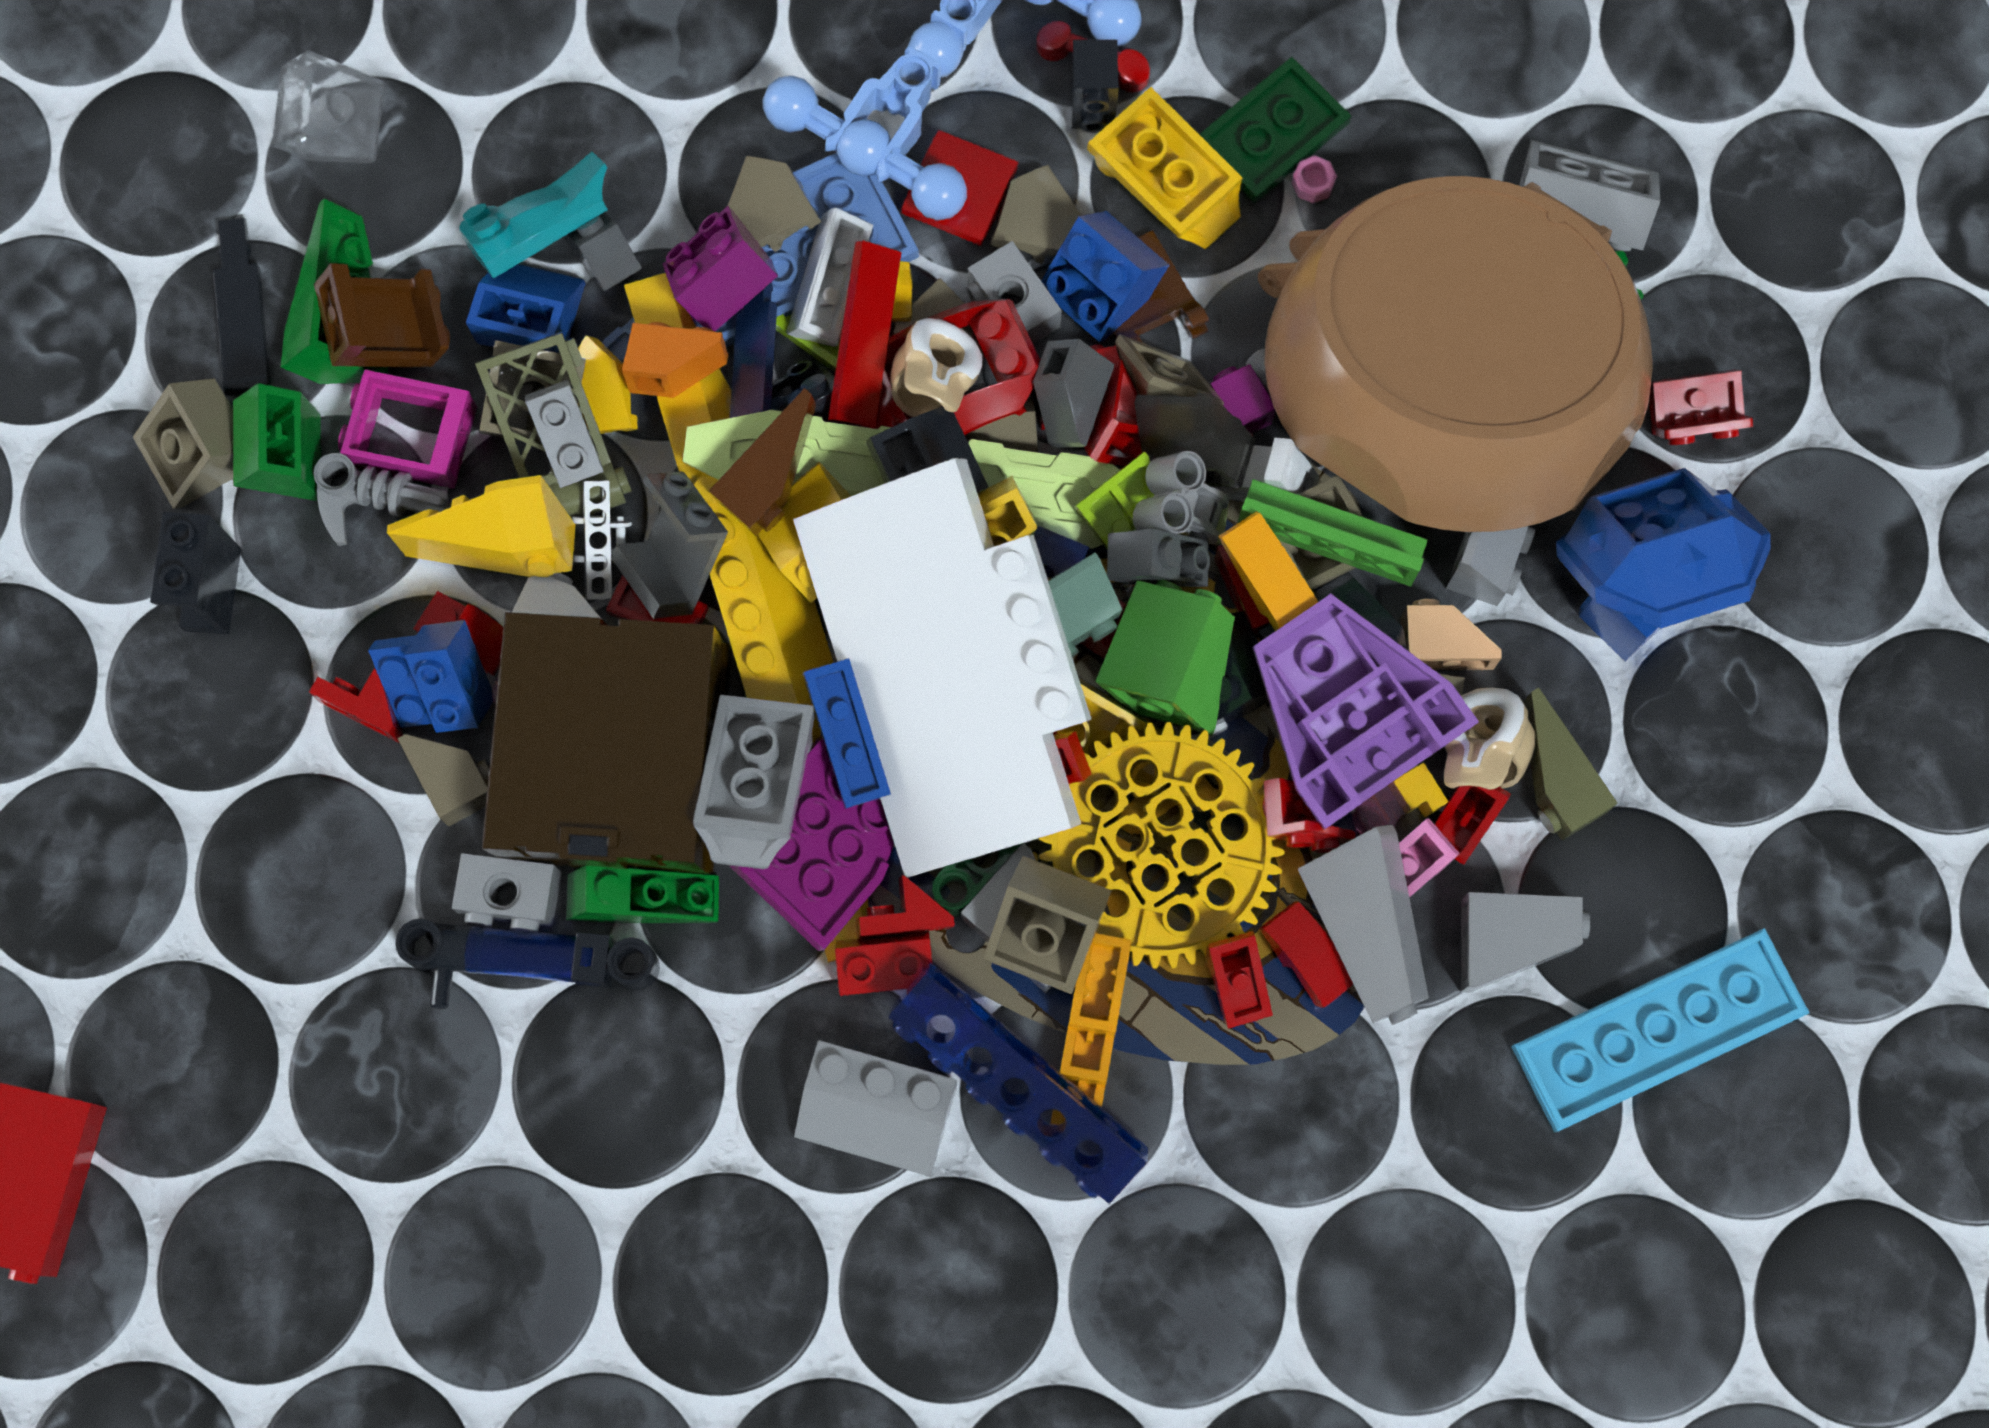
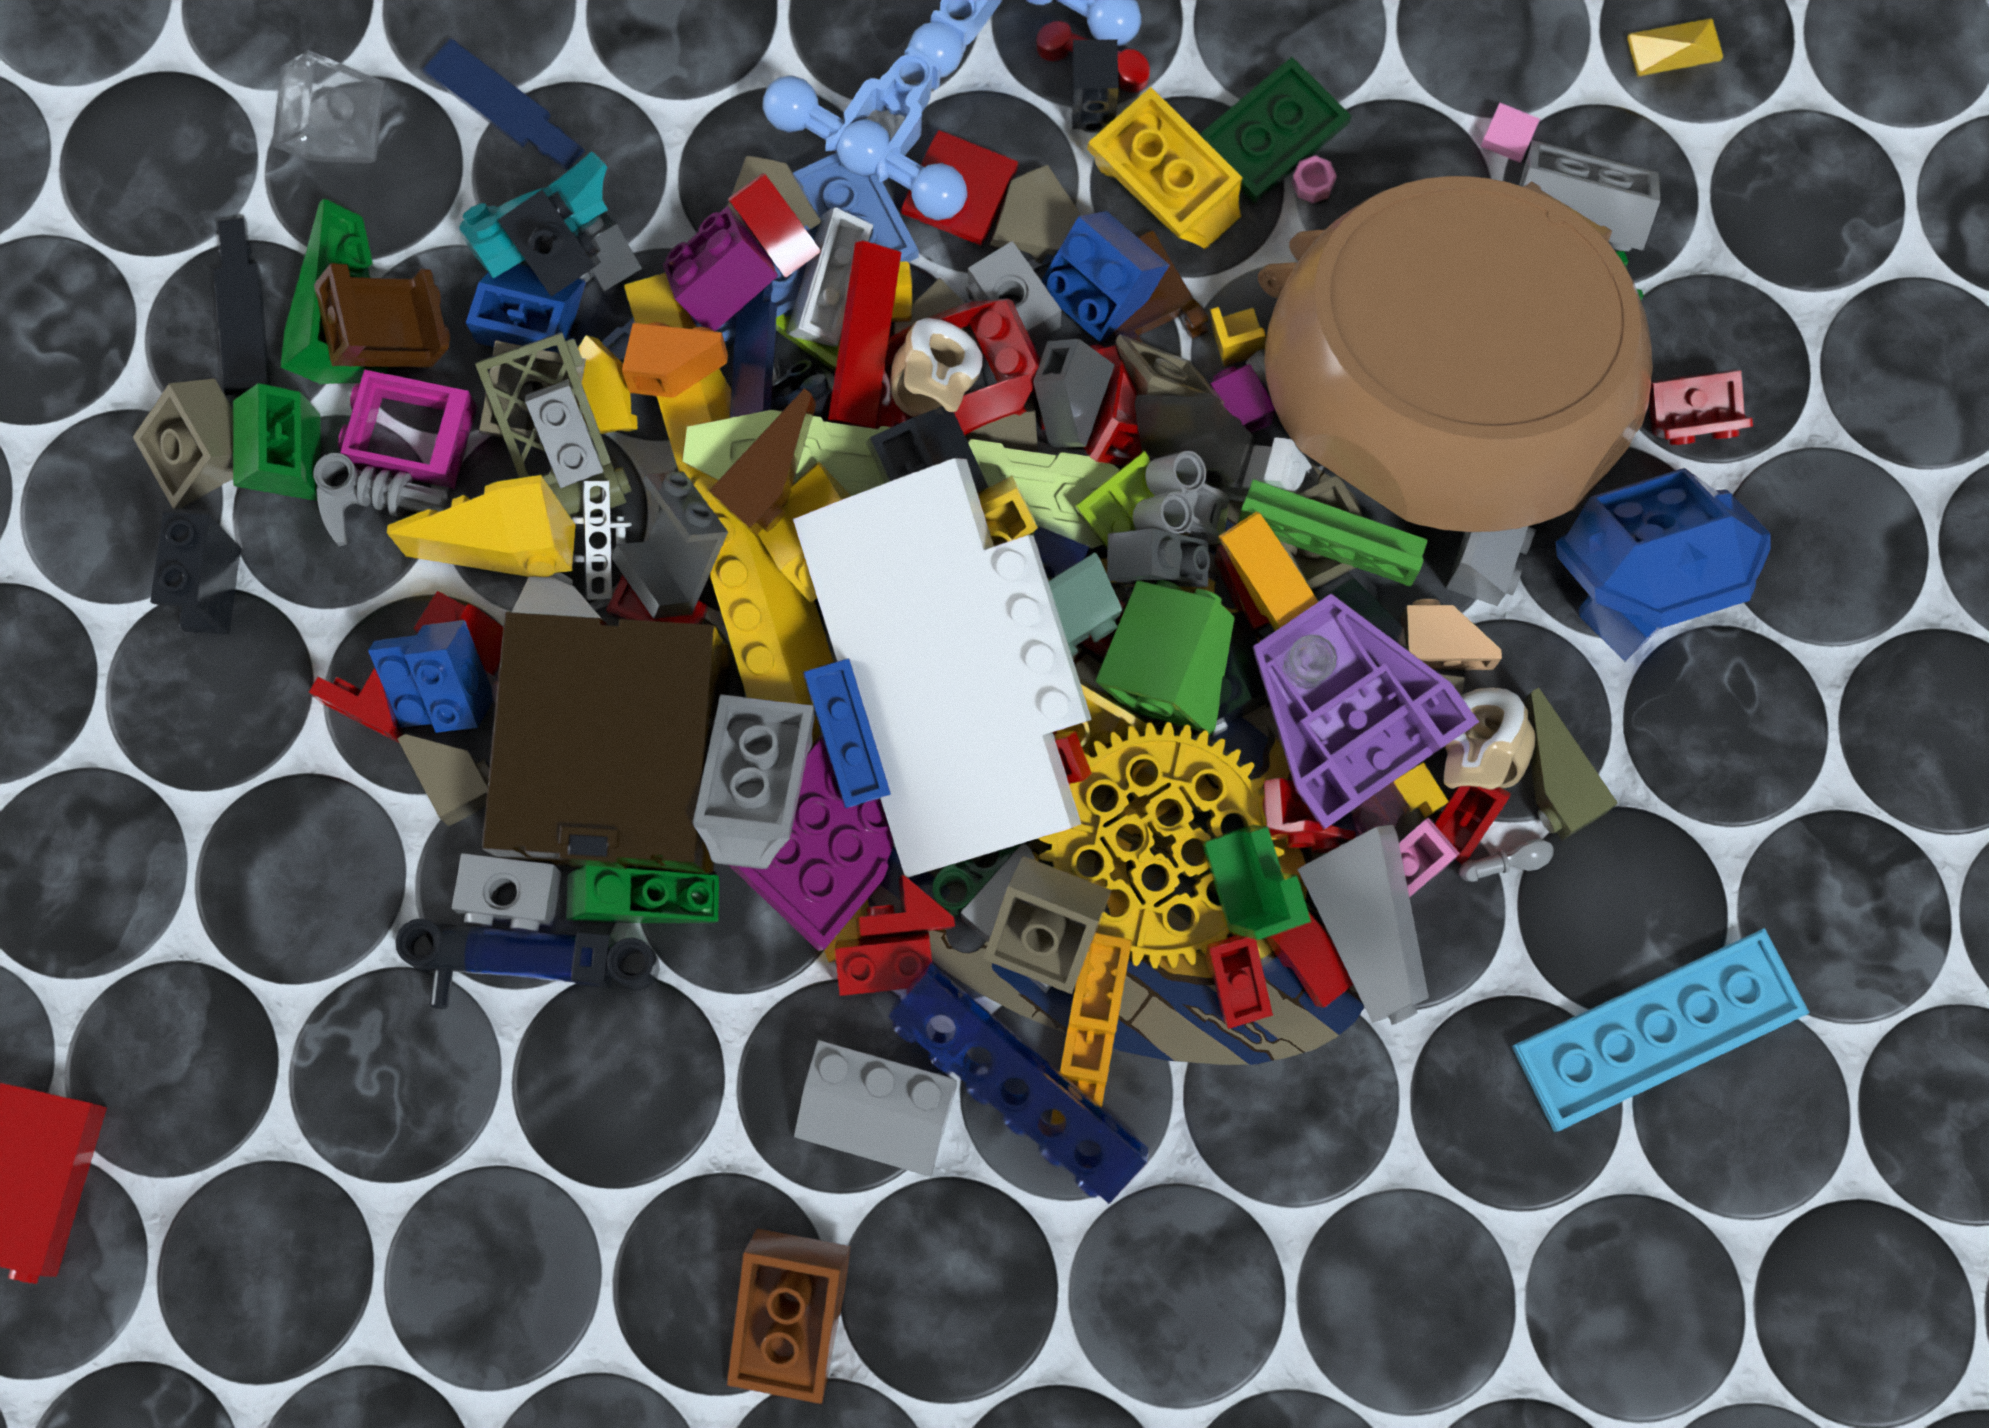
(500, 103): none -> dark blue piece
(551, 239): none -> black brick
(774, 225): none -> red slope
(787, 1315): none -> dark orange slope
(1237, 335): none -> yellow panel
(1251, 886): none -> green panel
(1315, 656): none -> clear wheel
(1510, 132): none -> bright pink tile
(1516, 933): light grey slope -> none
(1527, 856): none -> light grey piece
(1674, 47): none -> yellow slope

